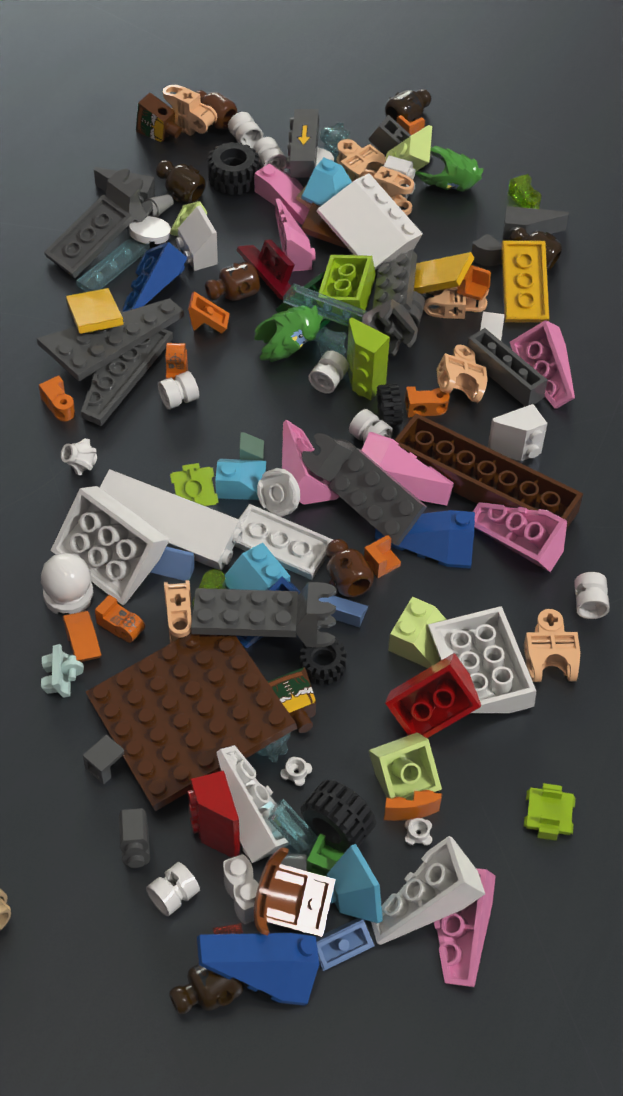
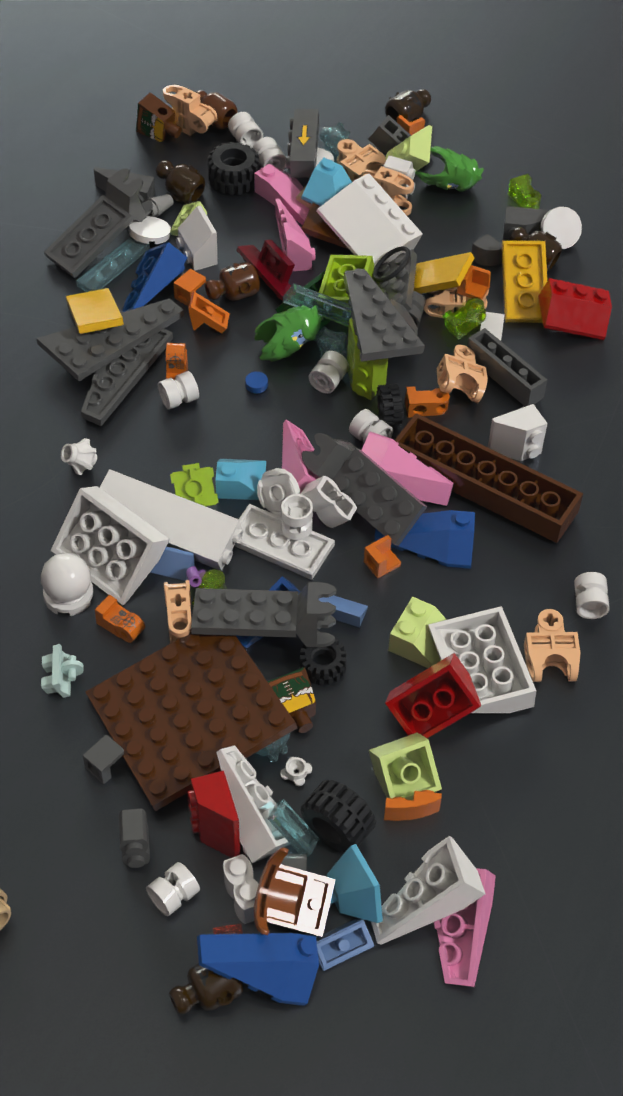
(58, 402): orange leg -> none
(82, 636): orange slope -> none
(186, 285): none -> orange panel
(195, 576): none -> medium lavender arm
(251, 447): sand green slope -> none
(255, 570): medium azure slope -> none
(256, 382): none -> blue tile
(296, 517): none -> white wheel
(322, 857): bright green panel -> none
(328, 502): none -> white brick
(348, 569): reddish brown piece -> none
(376, 321): none -> dark grey wing
(385, 257): none -> black tyre
(421, 825): white plate -> none
(465, 318): none -> clear neon green leg
(530, 533): bright pink wedge -> none
(547, 353): bright pink wedge -> none
(549, 811): lime piece -> none
(563, 225): none -> white tile
(575, 308): none -> red slope

